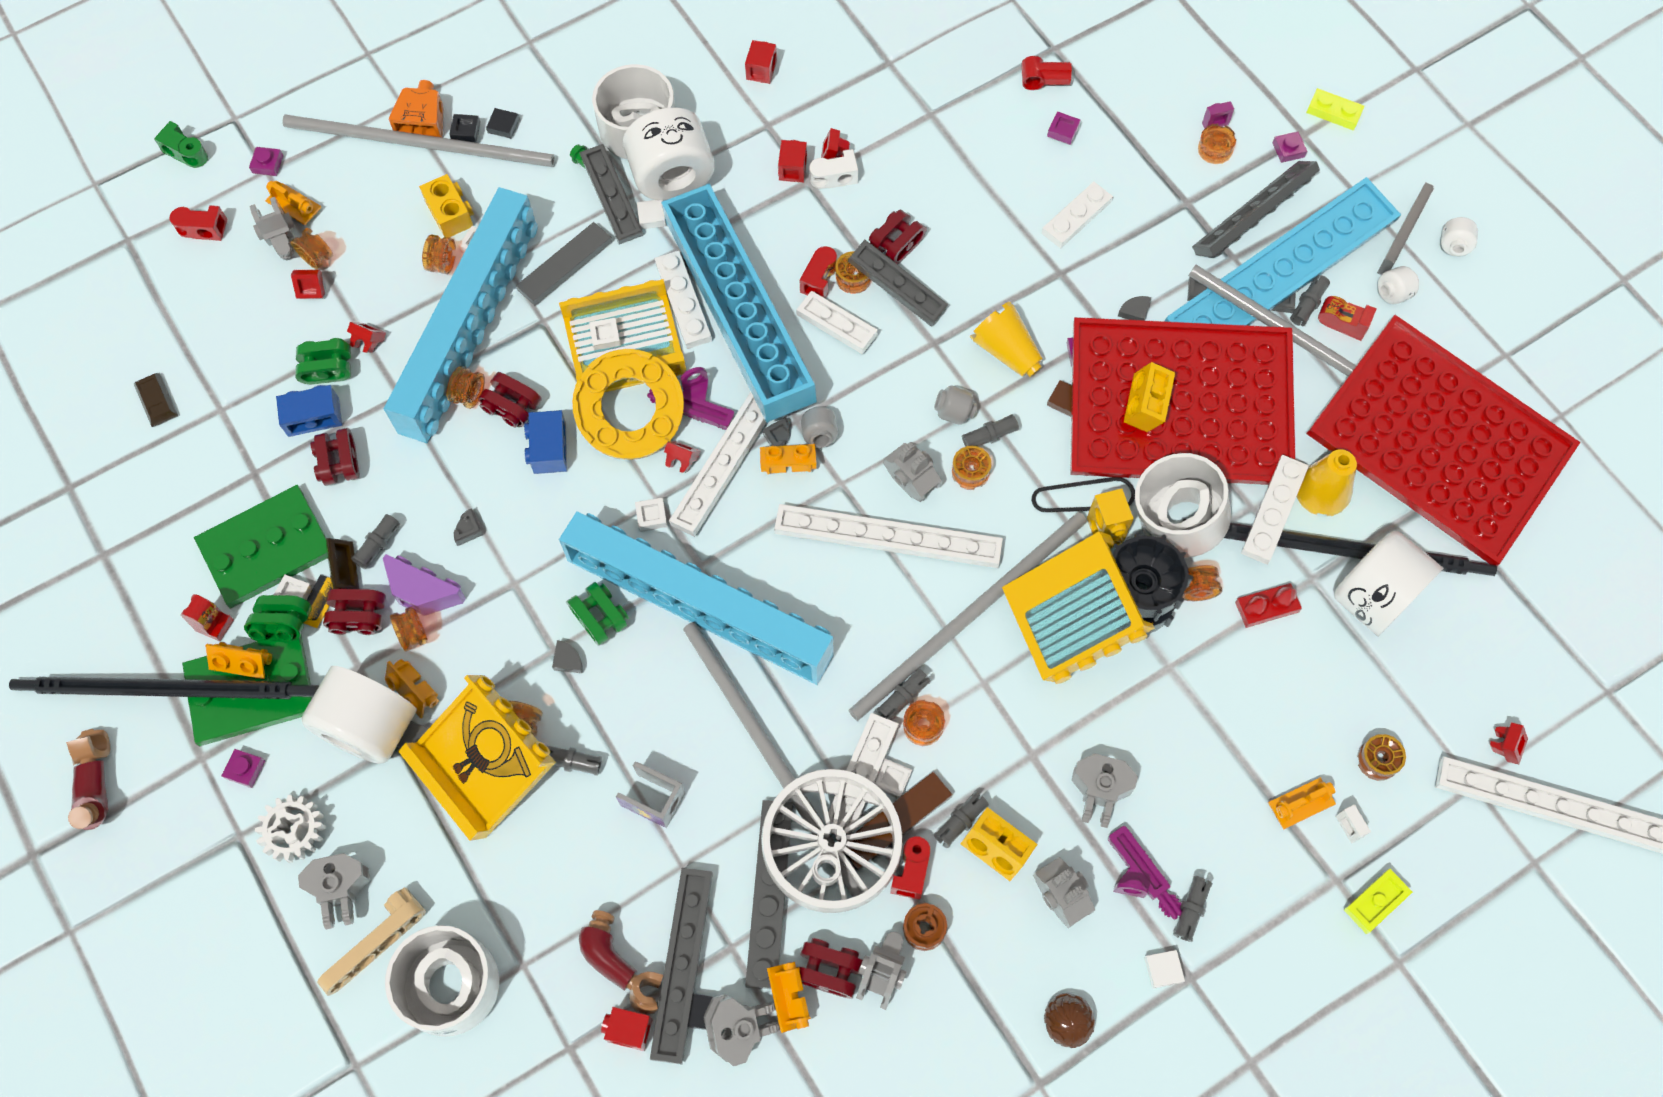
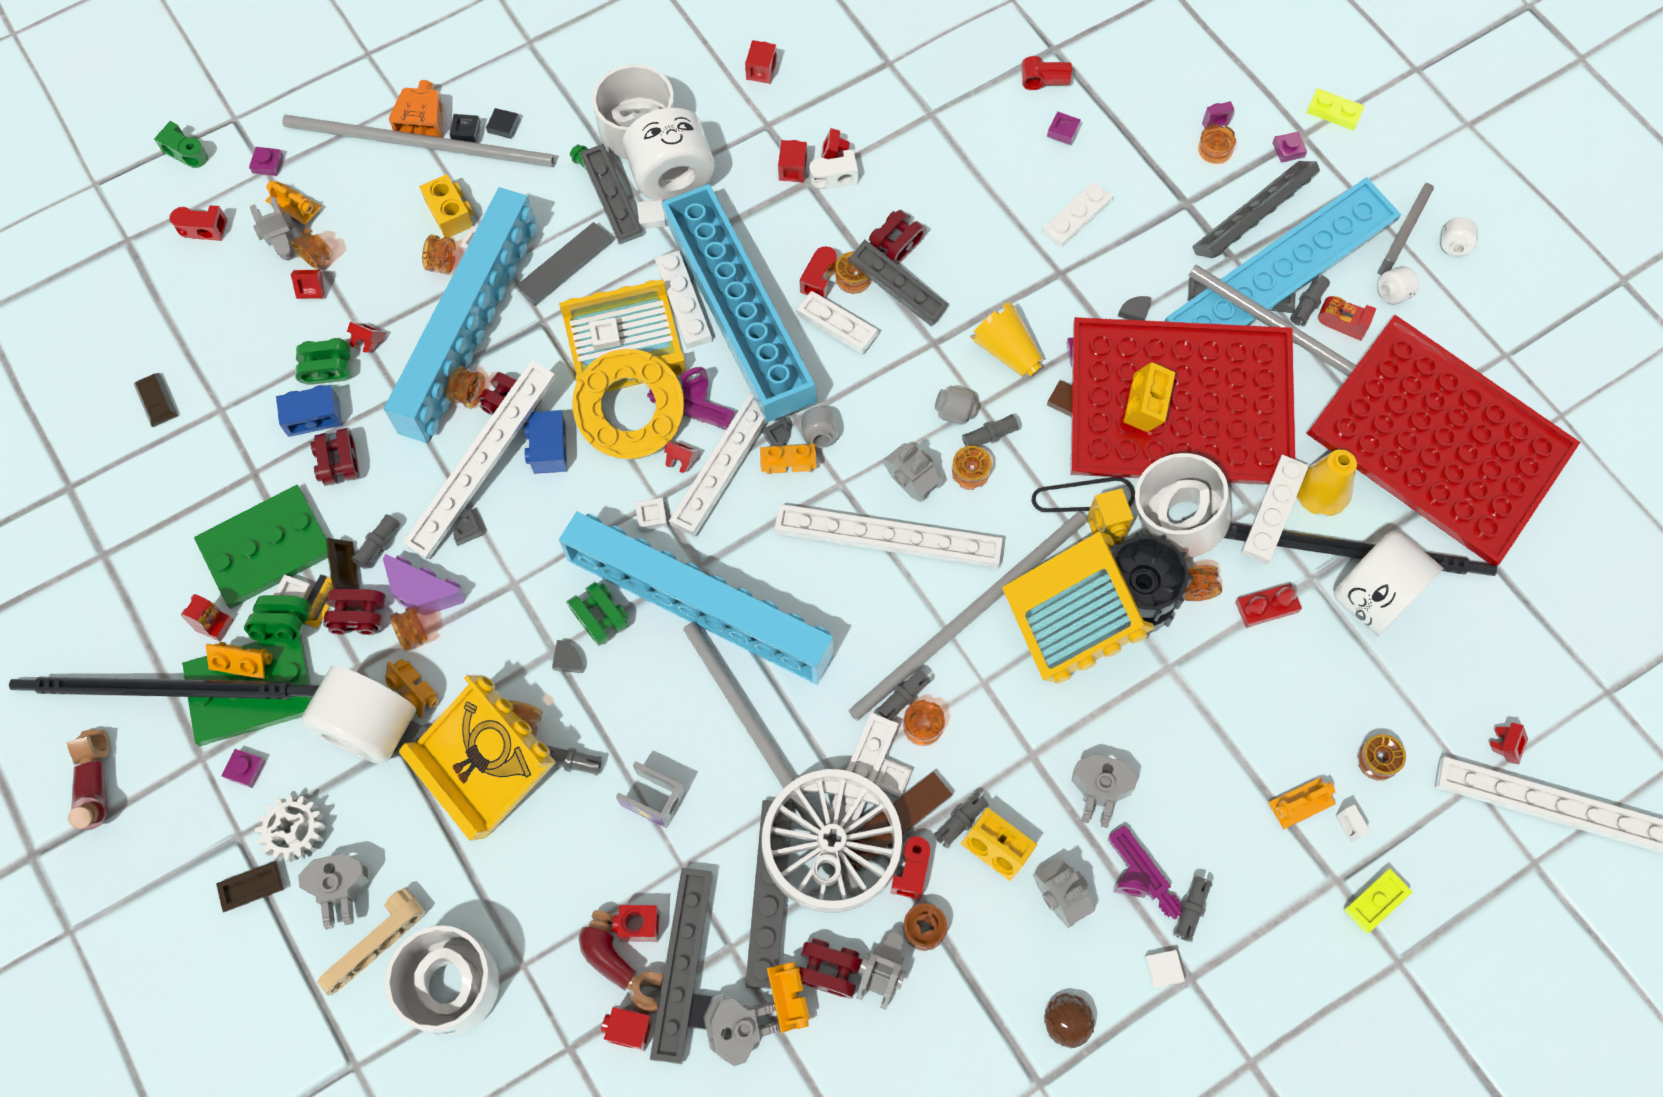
(249, 886): none -> dark brown tile
(479, 459): none -> white plate
(647, 933): none -> red brick

